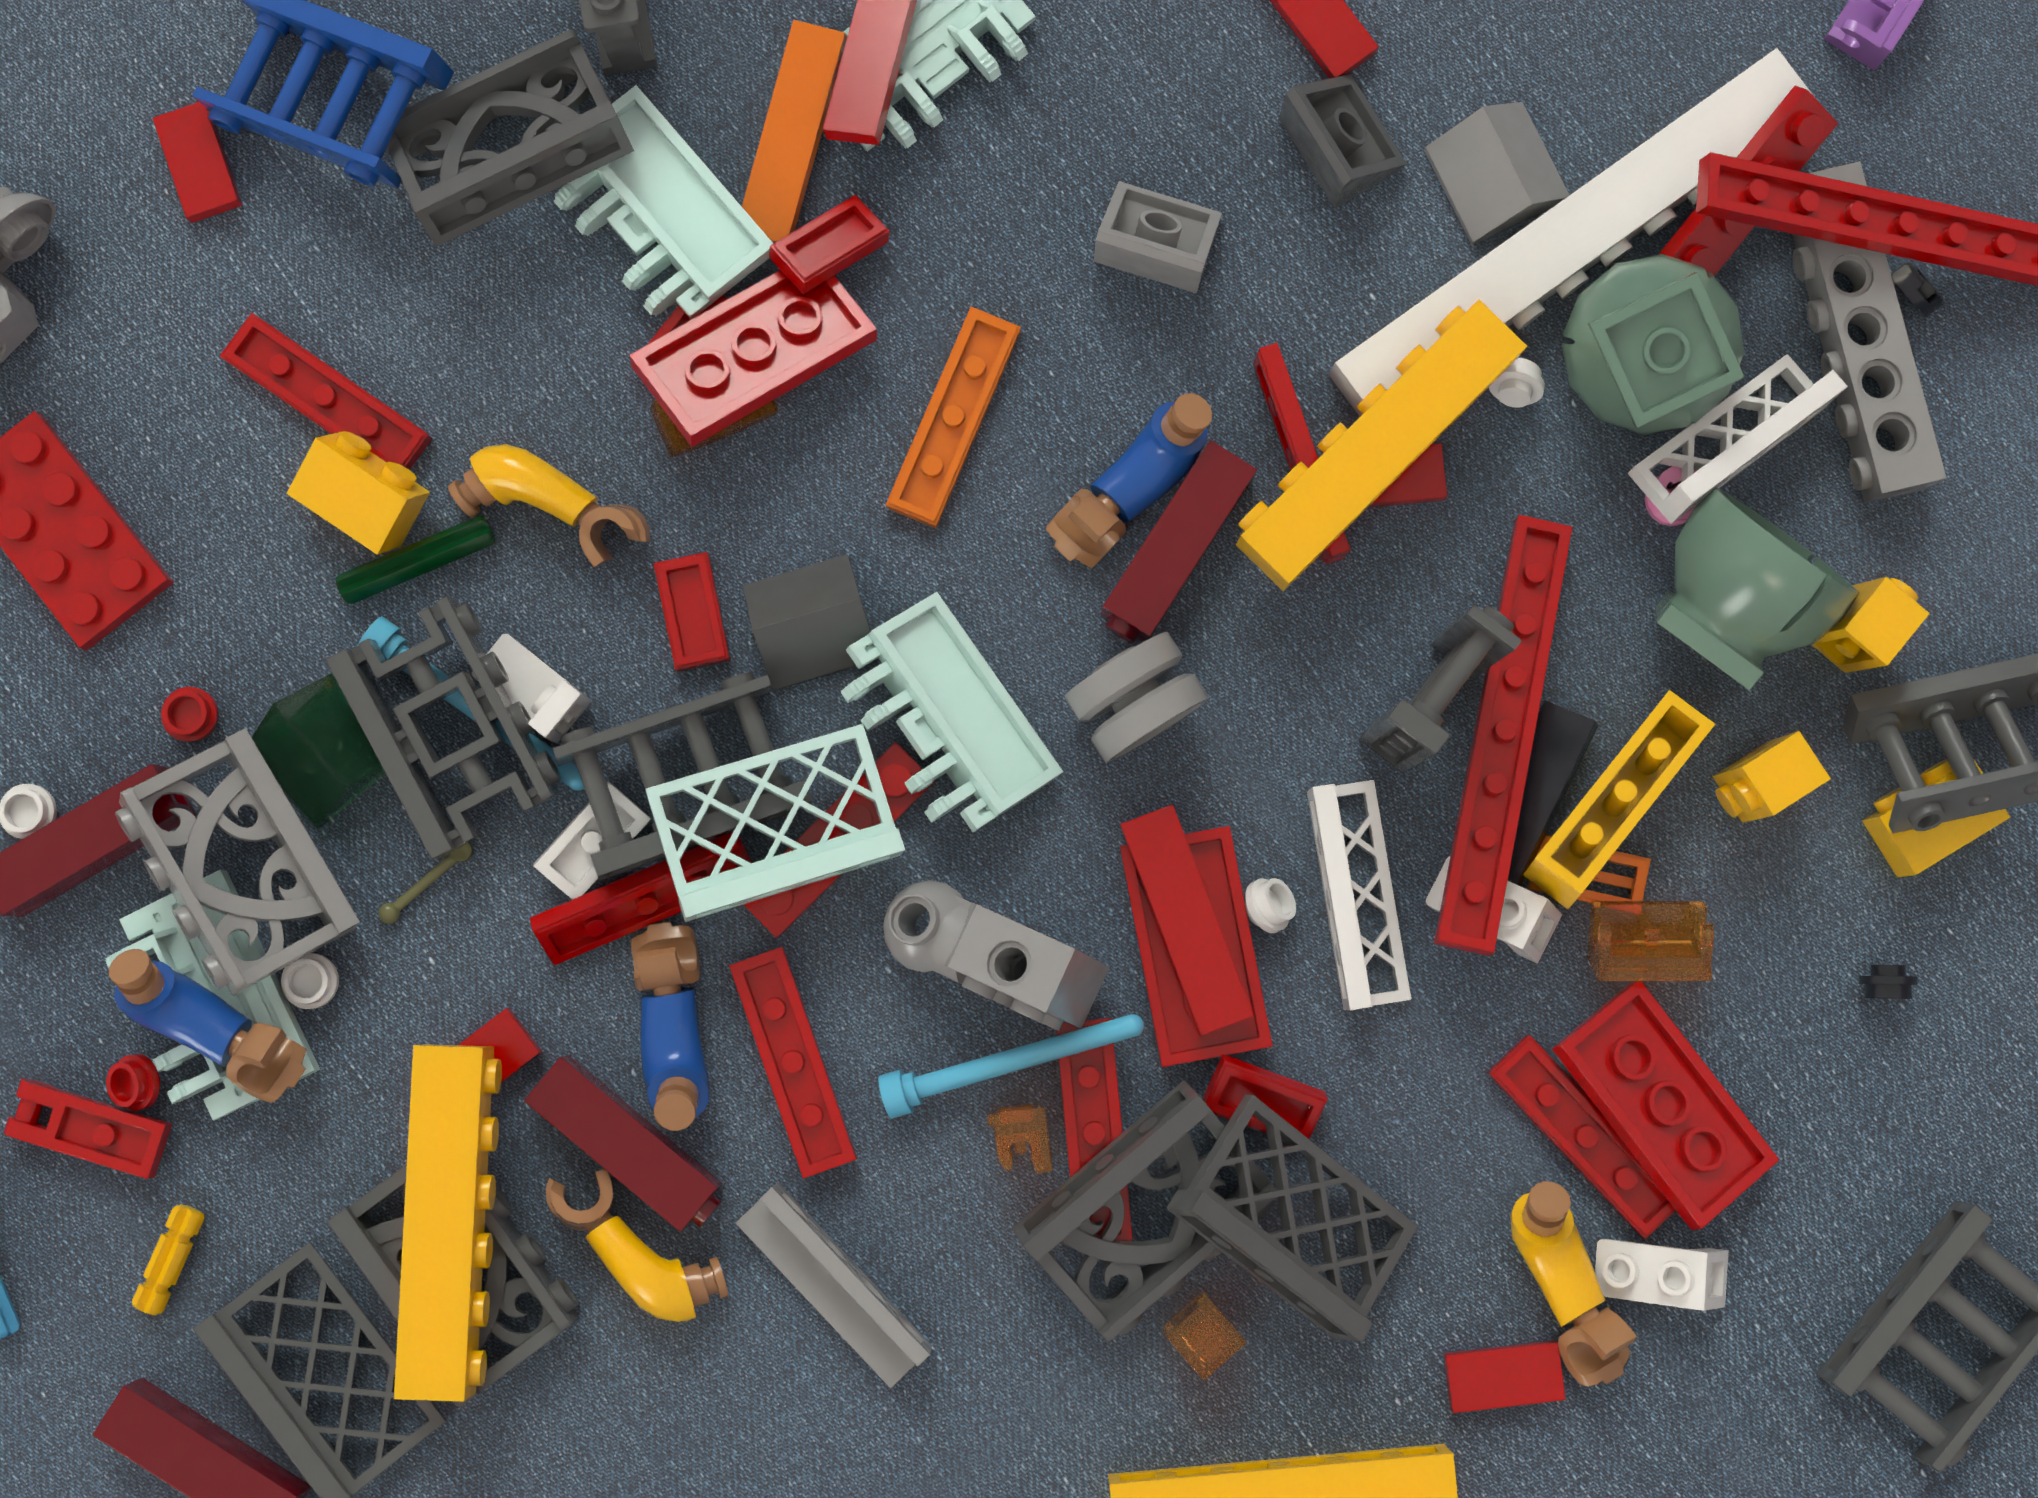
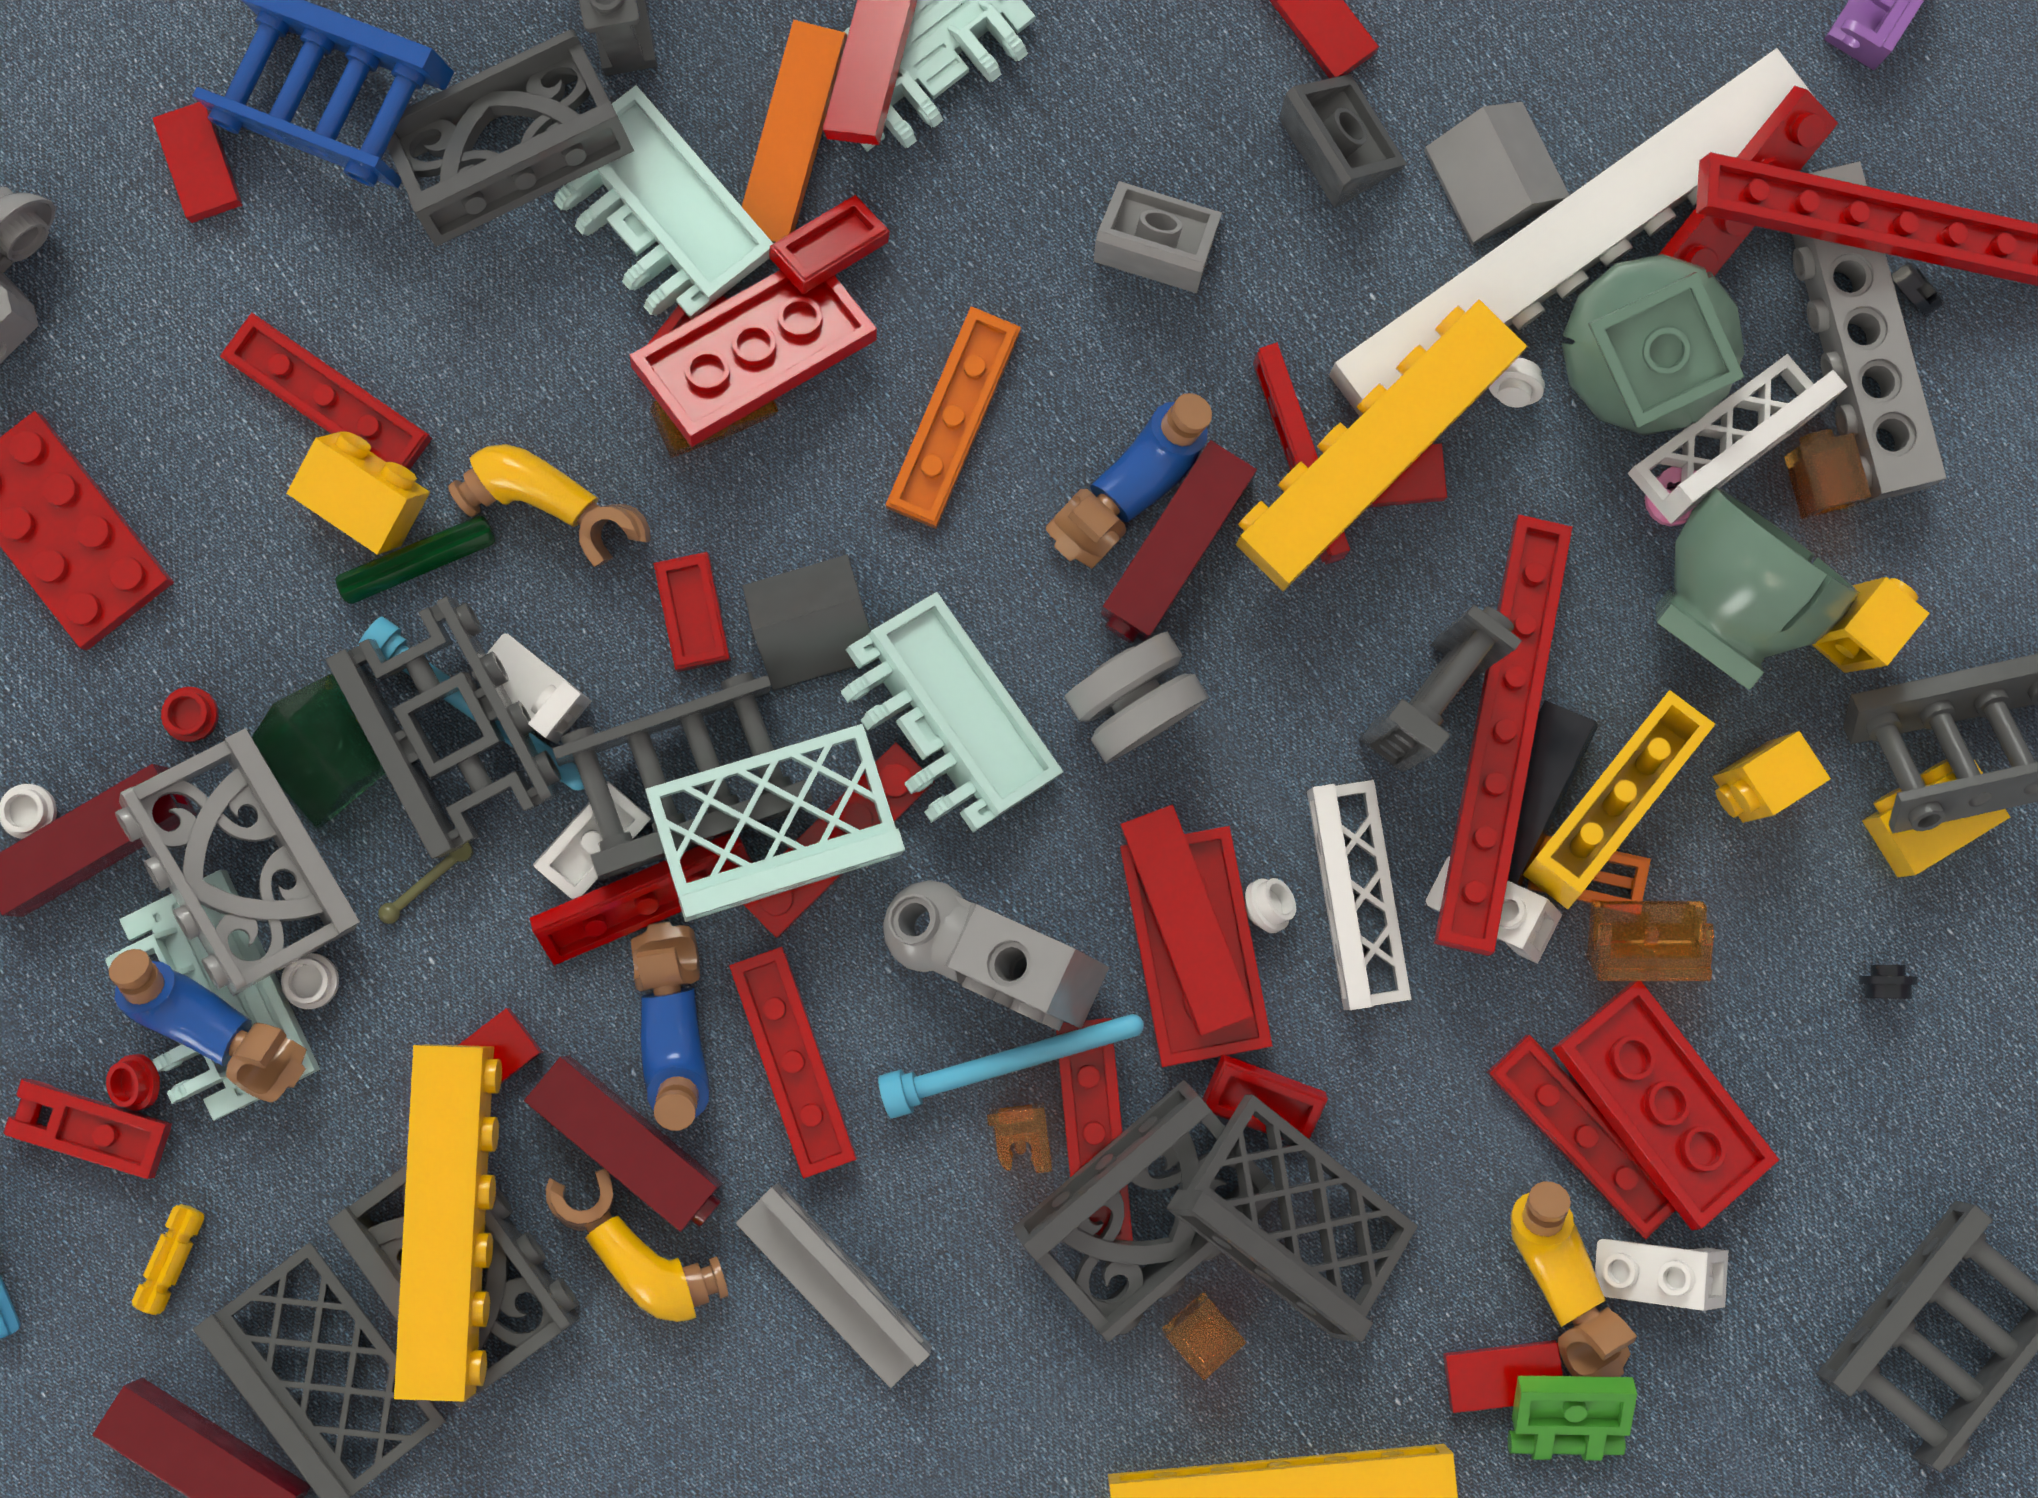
(1572, 1416): none -> bright green plate
(1826, 473): none -> clear orange brick

